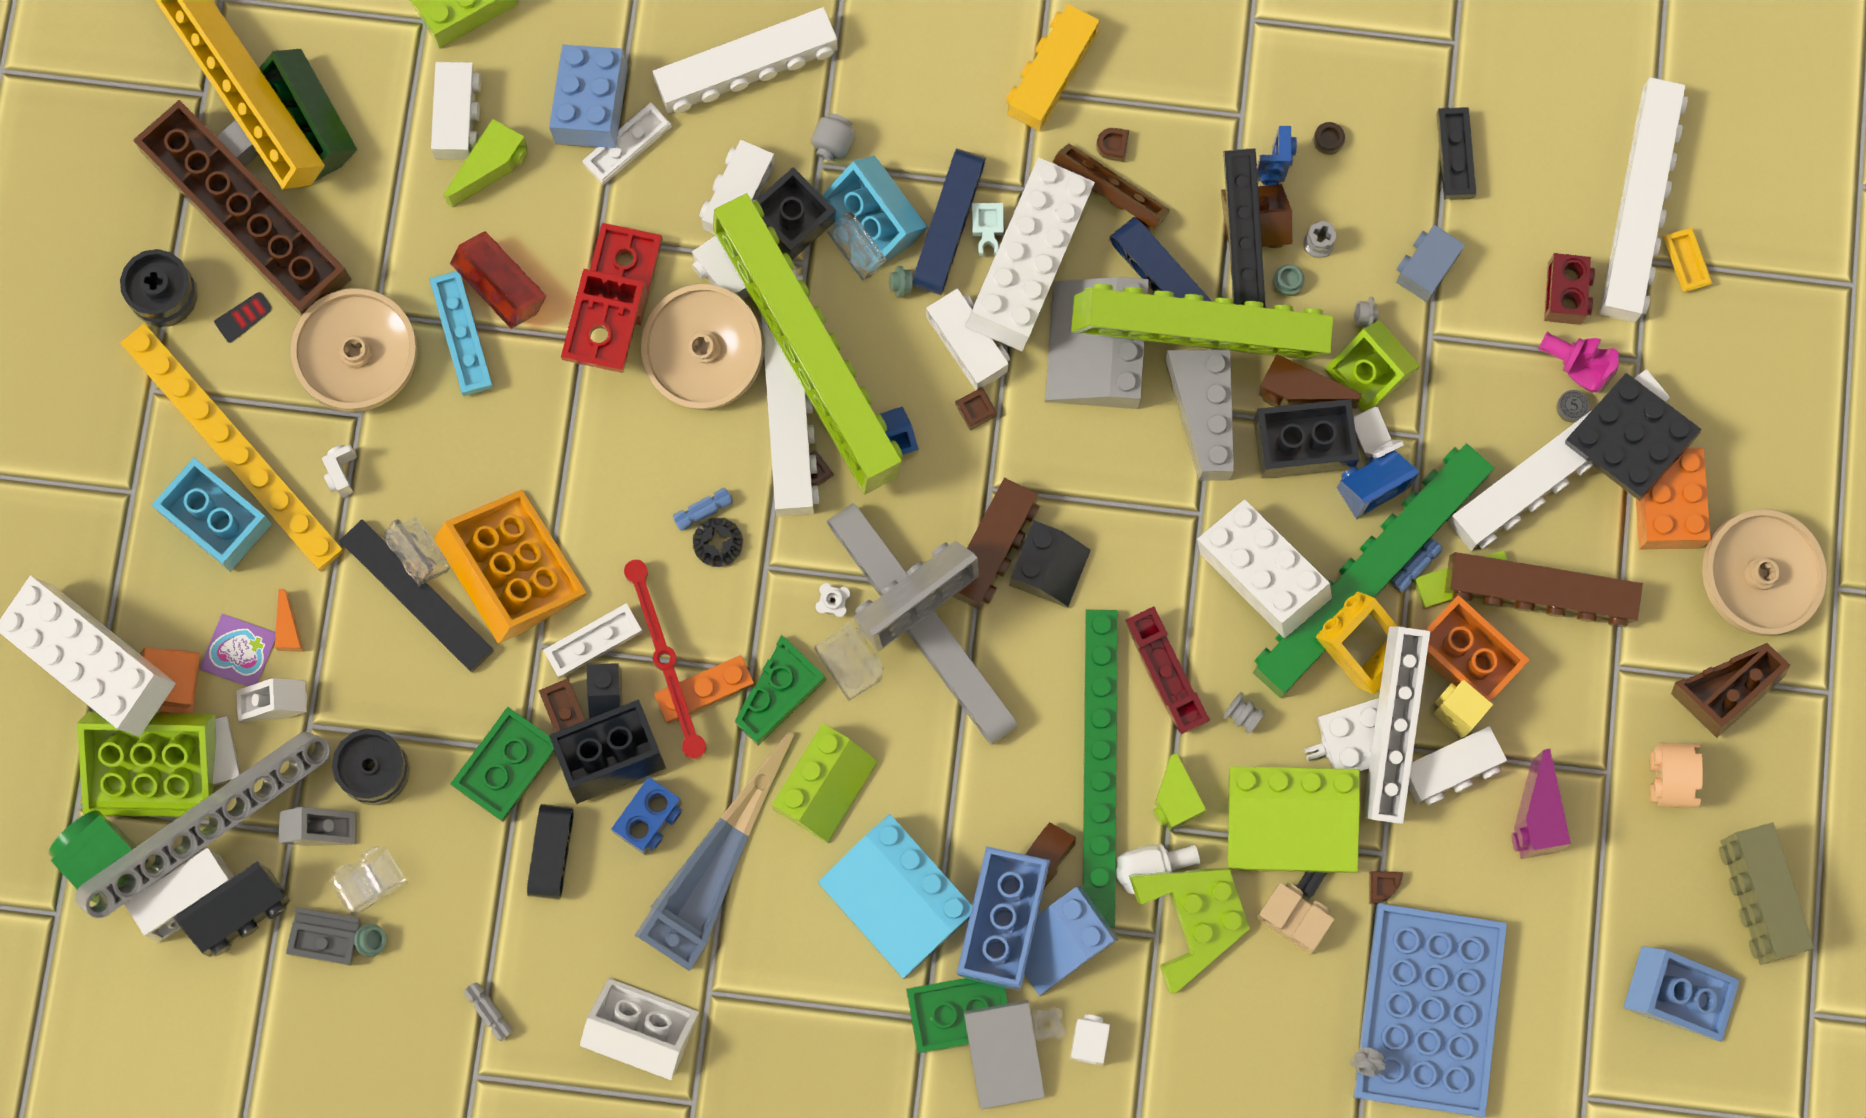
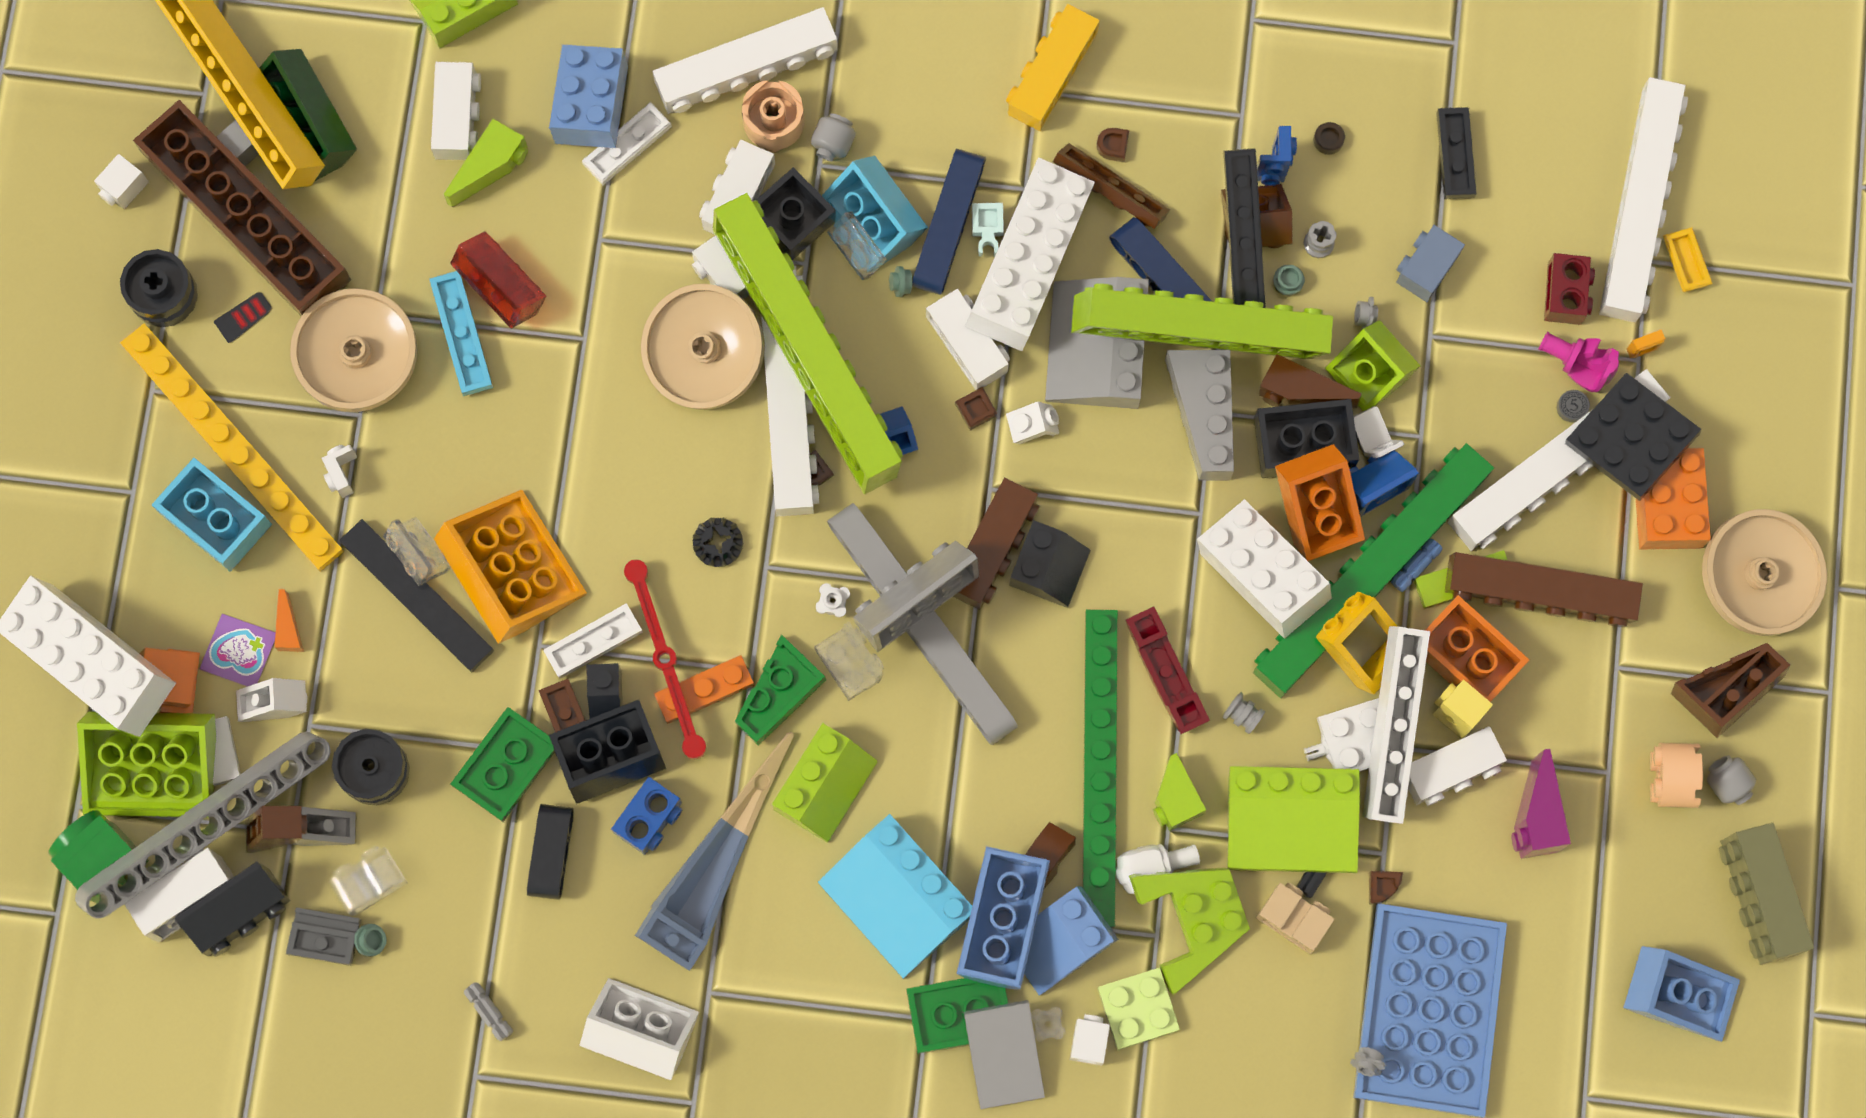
(120, 182): none -> white brick
(274, 827): none -> reddish brown slope
(611, 298): red bracket -> none
(702, 509): medium blue axle -> none
(773, 98): none -> light nougat brick
(1033, 422): none -> white bracket
(1138, 1008): none -> yellowish green plate
(1320, 502): none -> orange brick
(1646, 344): none -> light orange tile
(1731, 780): none -> light grey head

